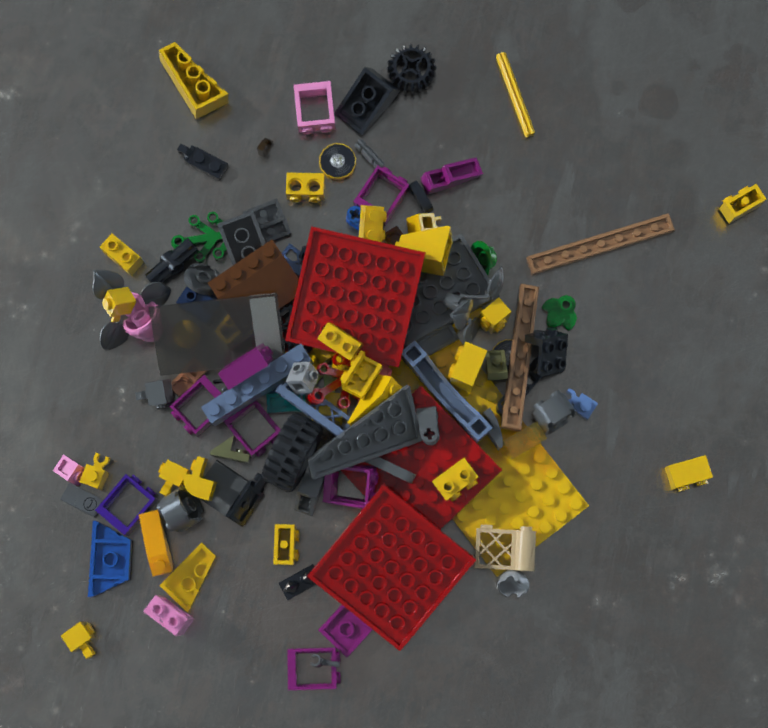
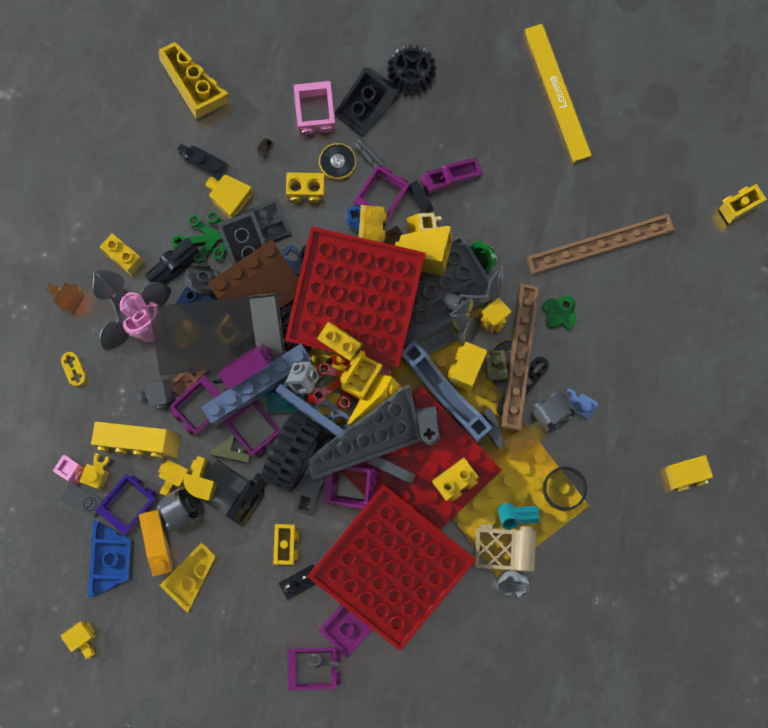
(67, 297): none -> clear orange brick
(69, 371): none -> yellow beam
(118, 303): yellow brick -> none
(136, 439): none -> yellow wedge
(173, 617): bright pink window -> none
(229, 194): none -> yellow torso
(513, 516): none -> teal piece
(515, 94): yellow axle -> none
(551, 350): black bracket -> none
(557, 93): none -> yellow tile
(577, 473): none -> black tyre

